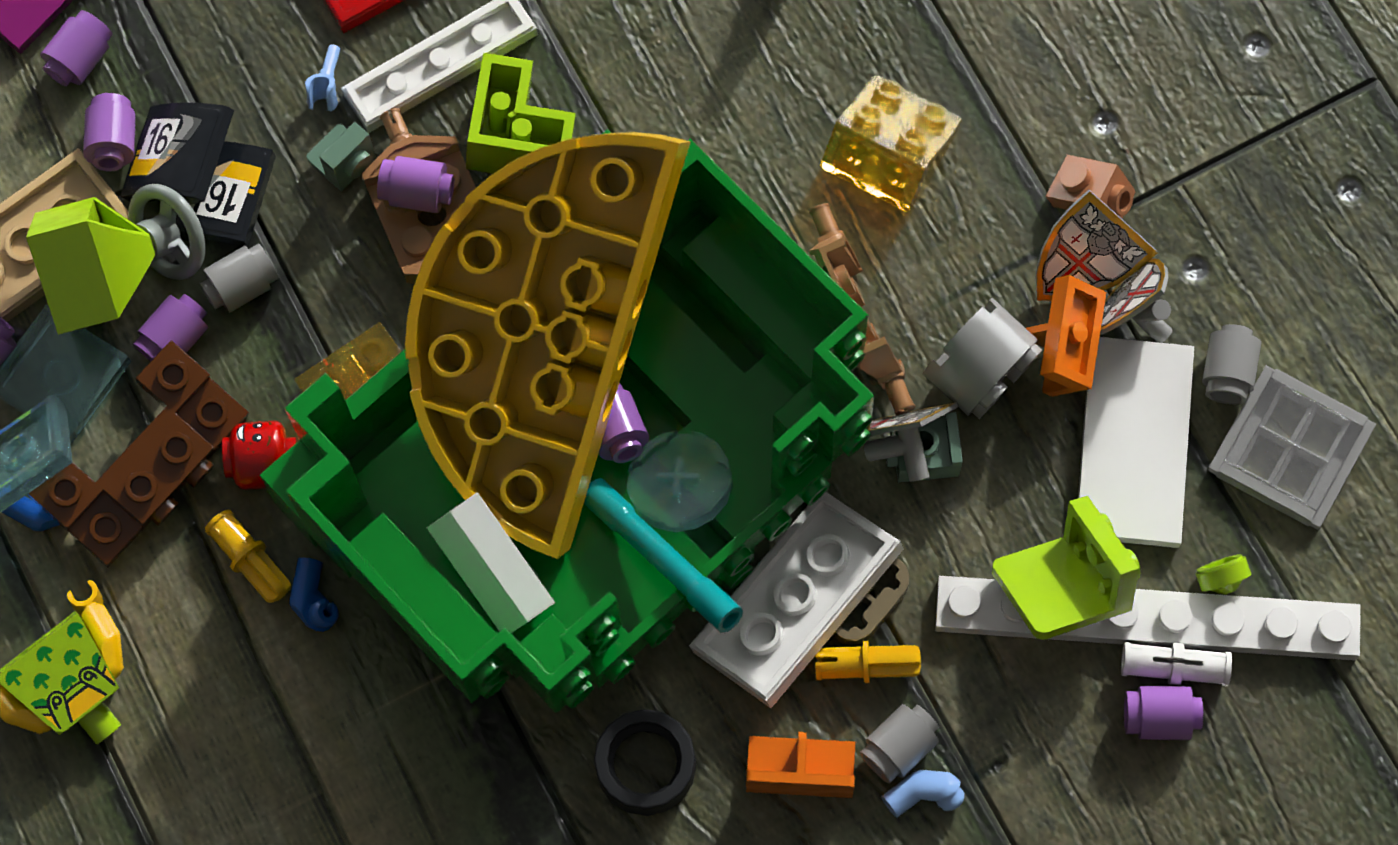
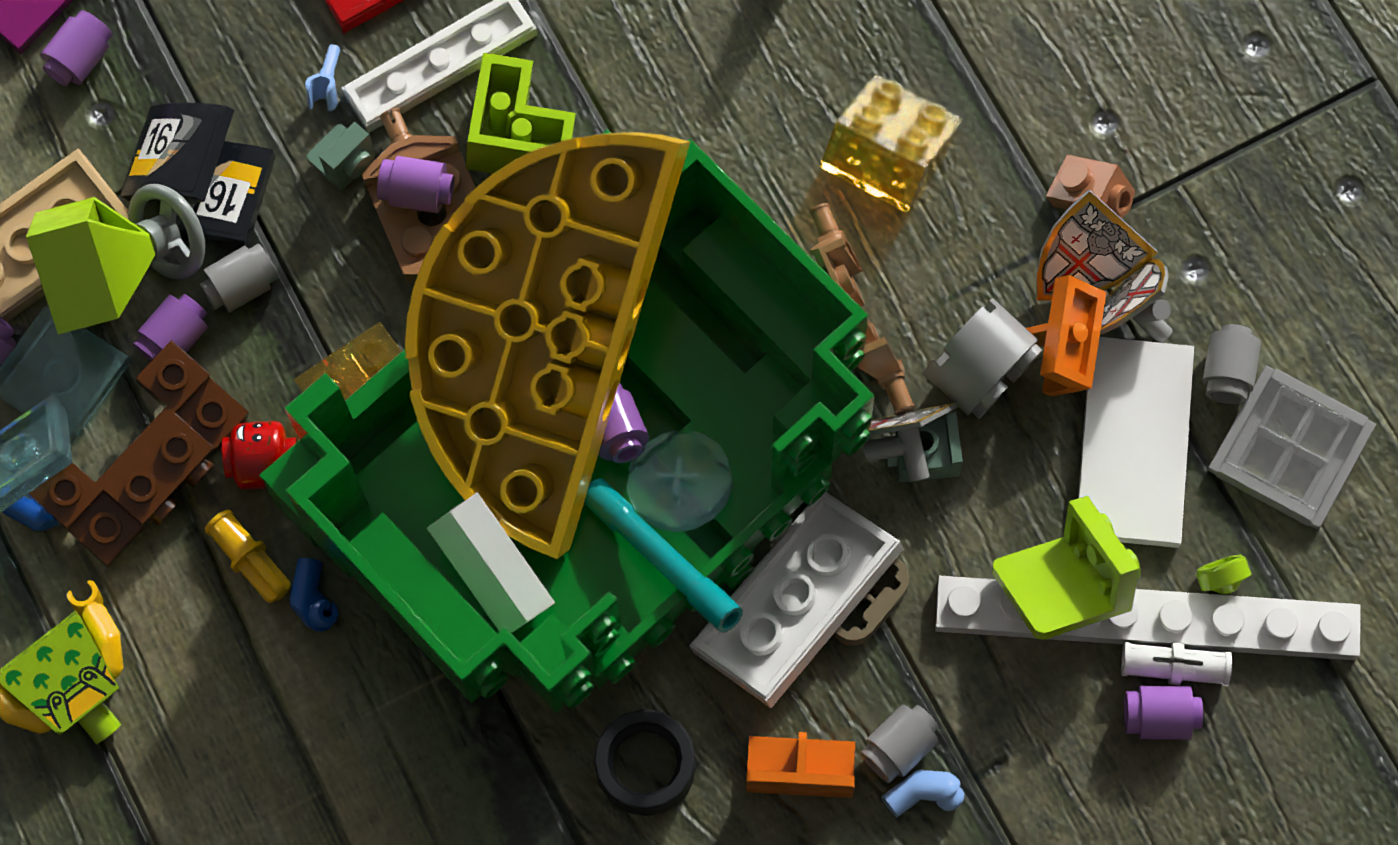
(109, 132): medium lavender brick -> none
(868, 662): yellow axle -> none

